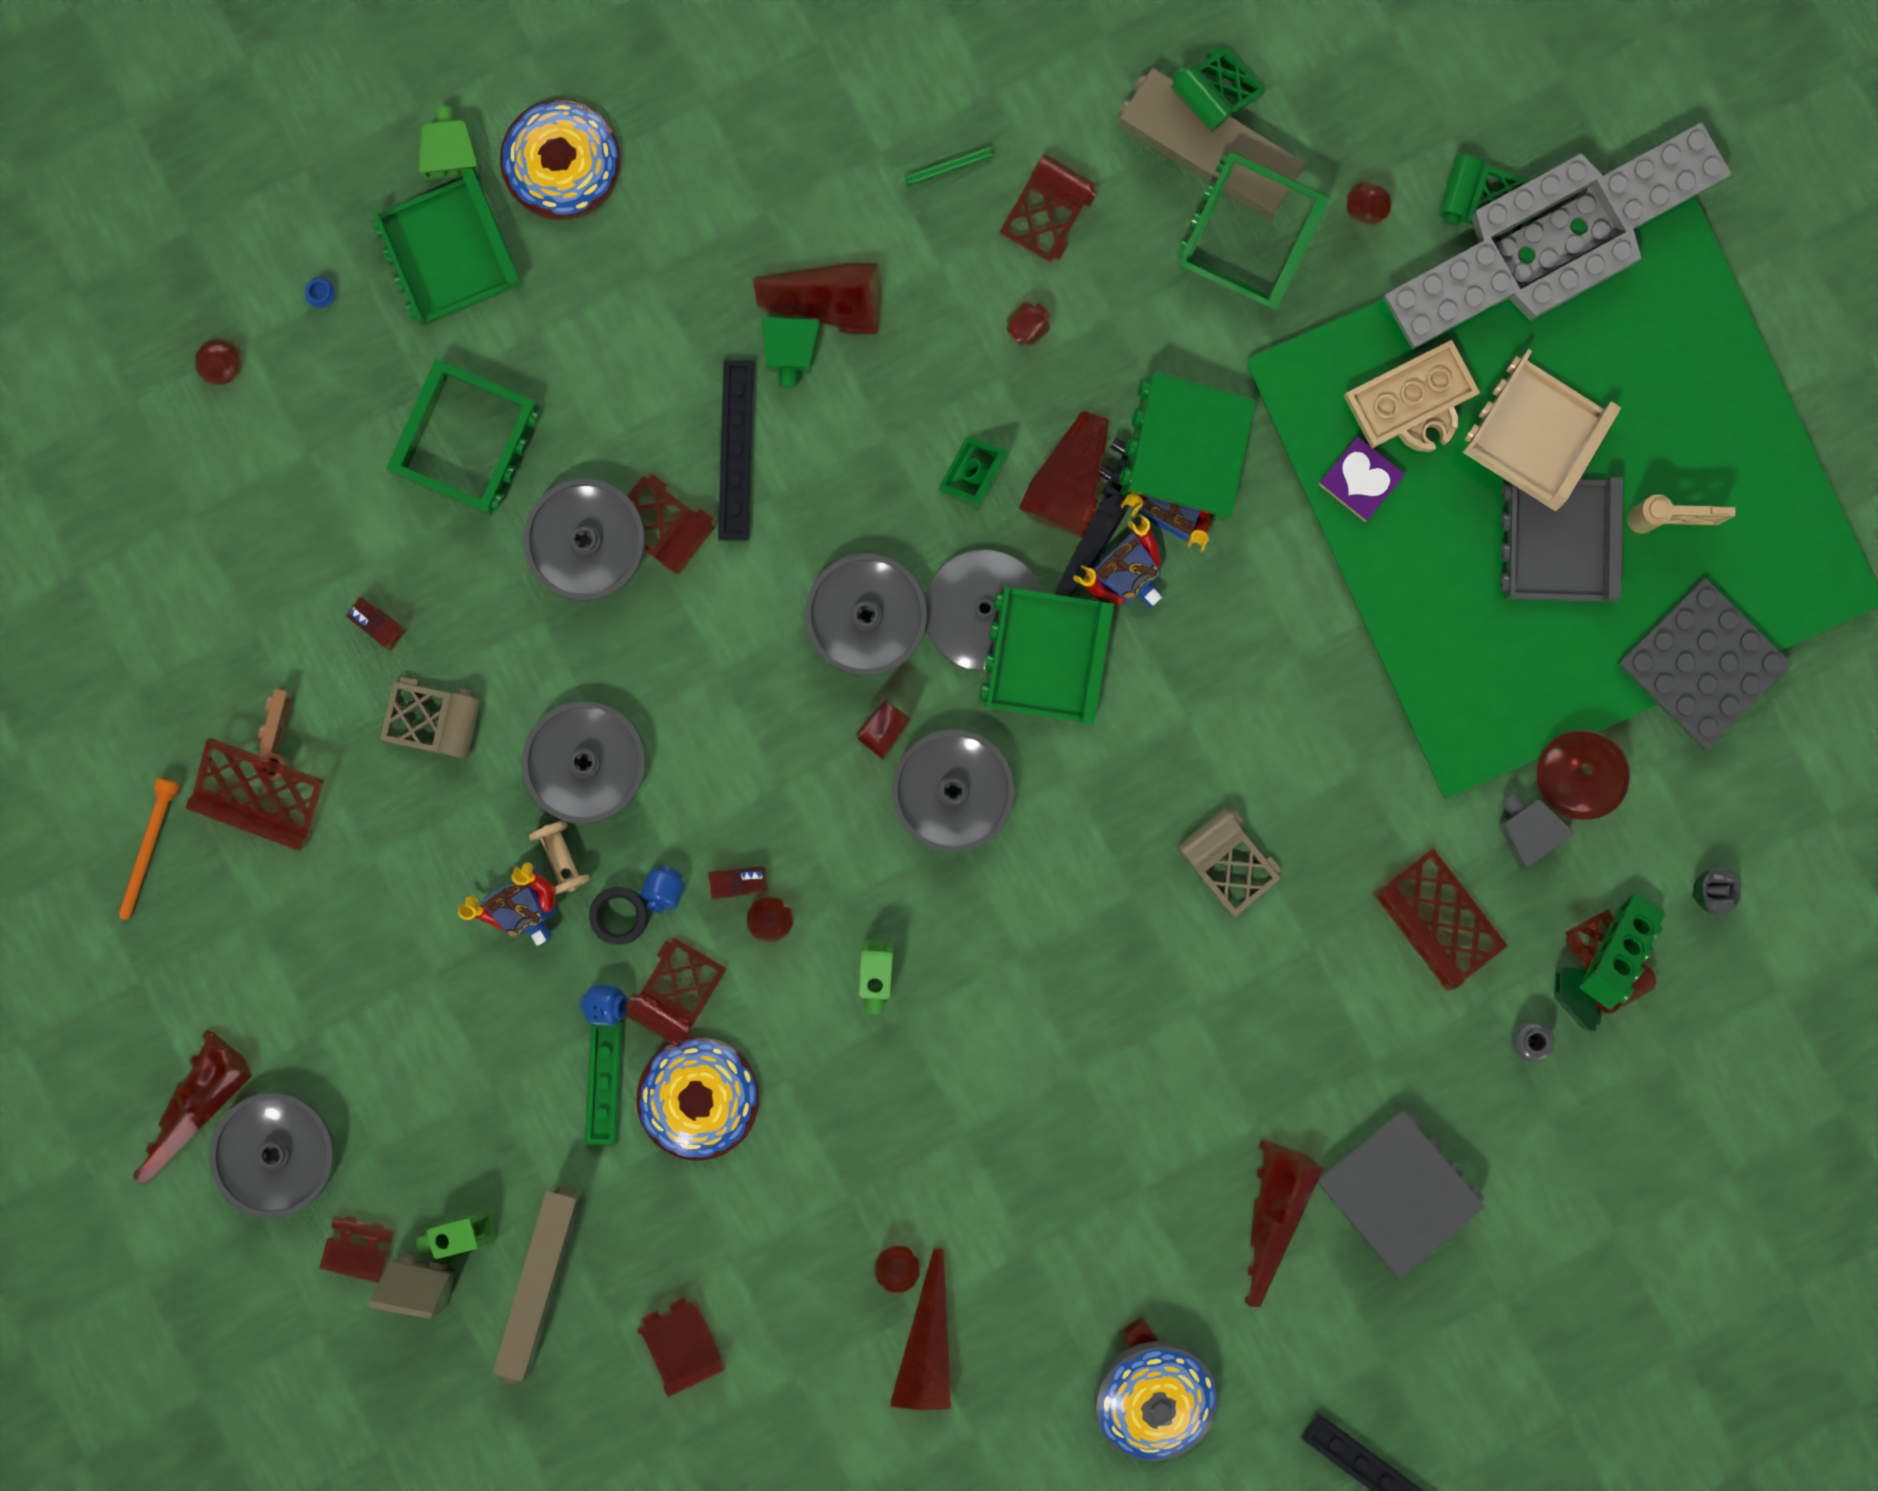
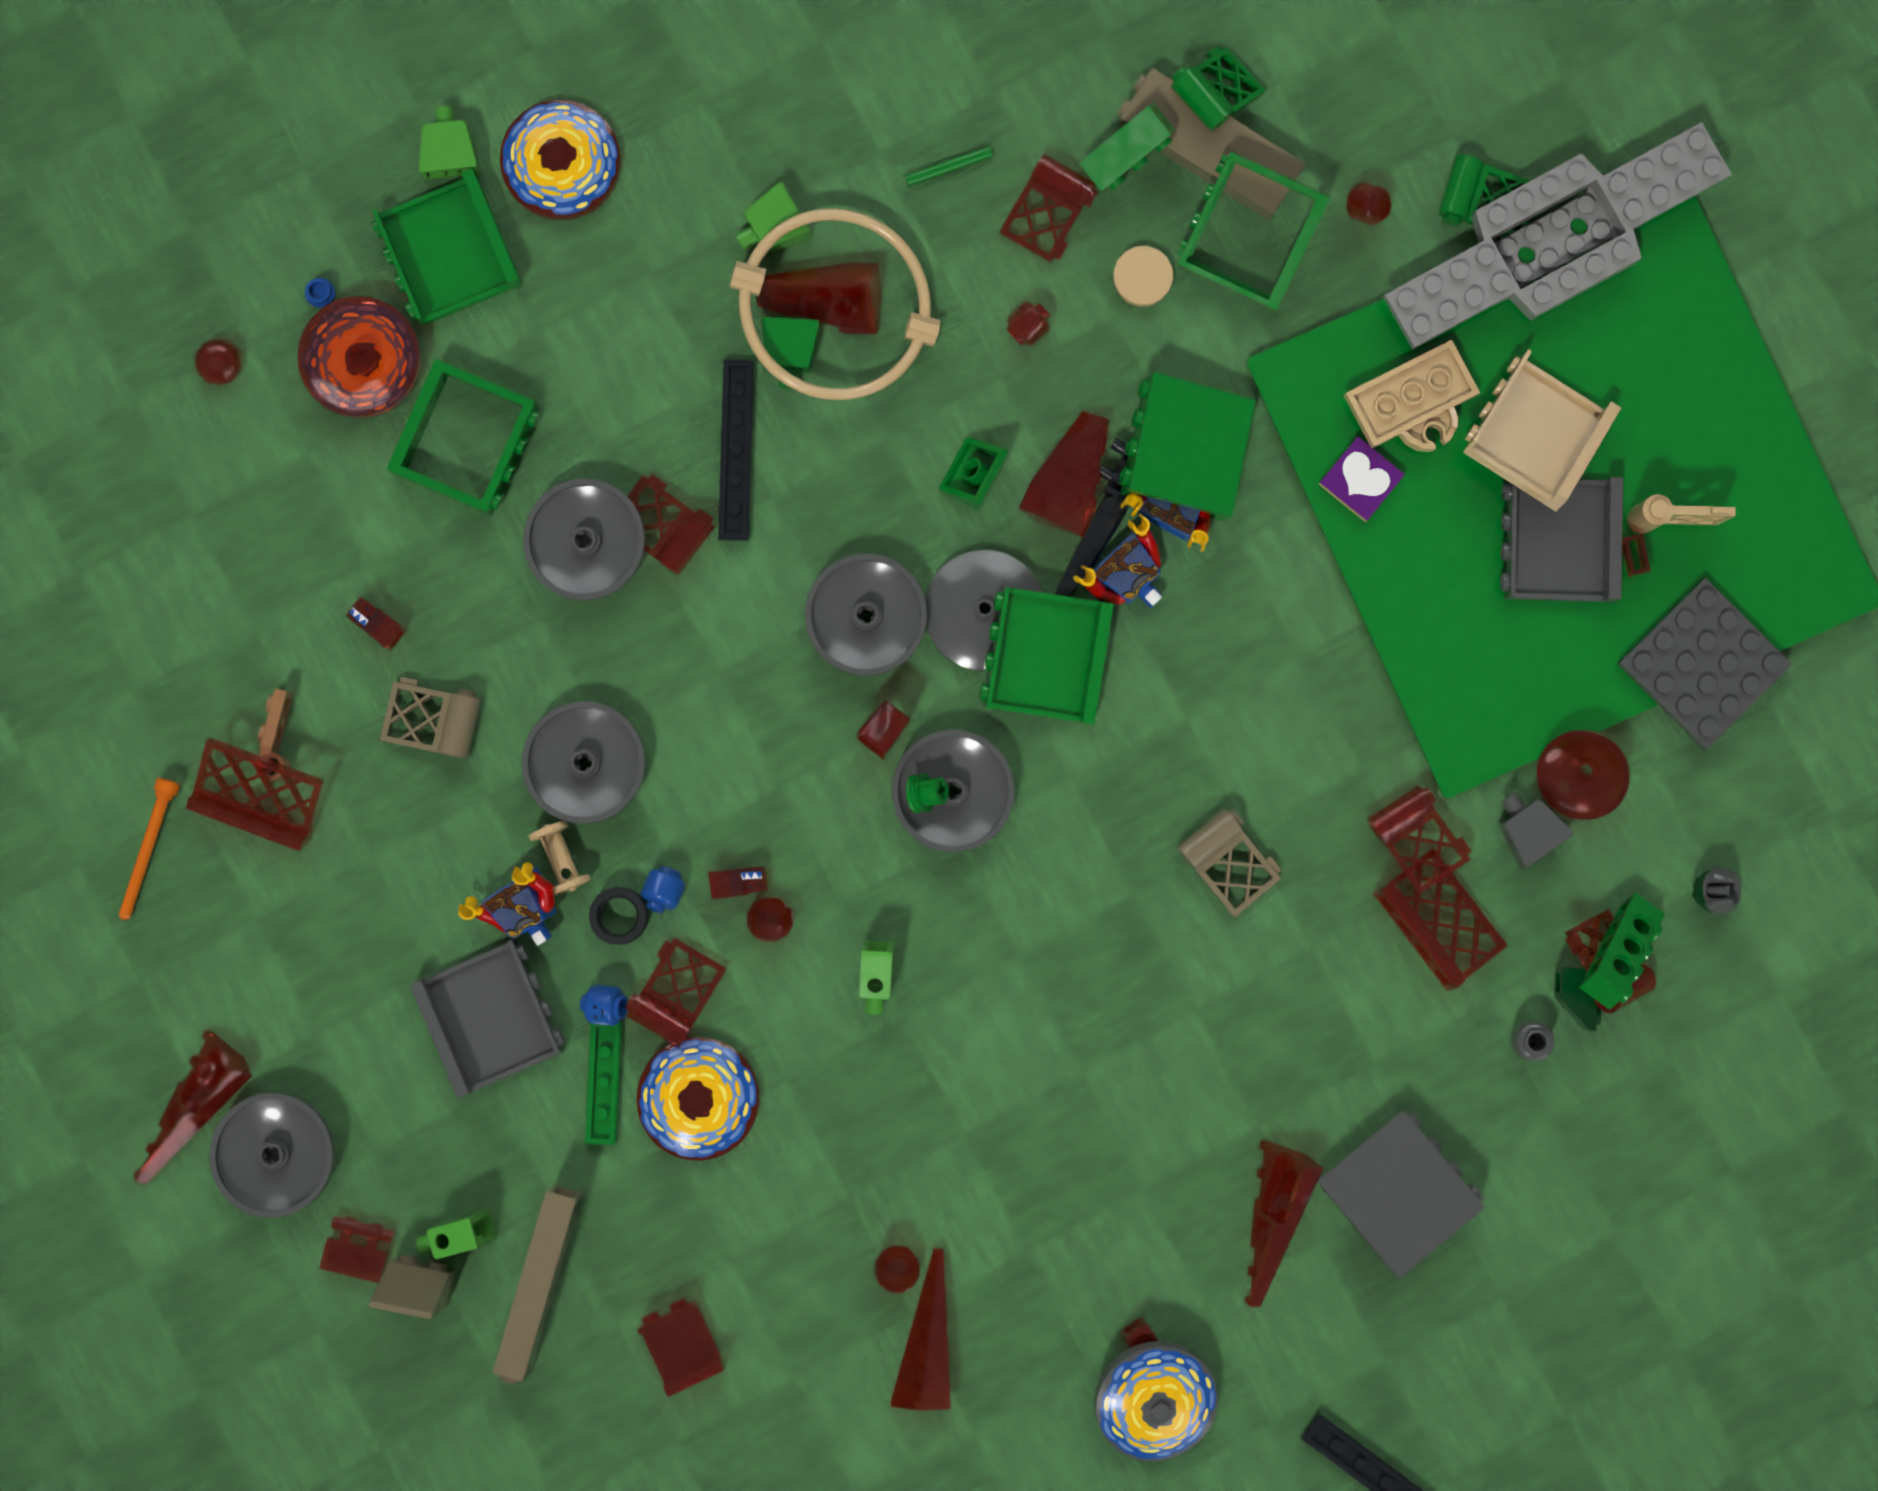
(359, 357): none -> clear red dish
(488, 1018): none -> dark grey panel
(768, 213): none -> bright green torso
(919, 329): none -> tan piece
(925, 792): none -> green piece
(1128, 148): none -> green brick
(1143, 276): none -> tan tile
(1404, 817): none -> clear red piece
(1643, 555): none -> clear red piece

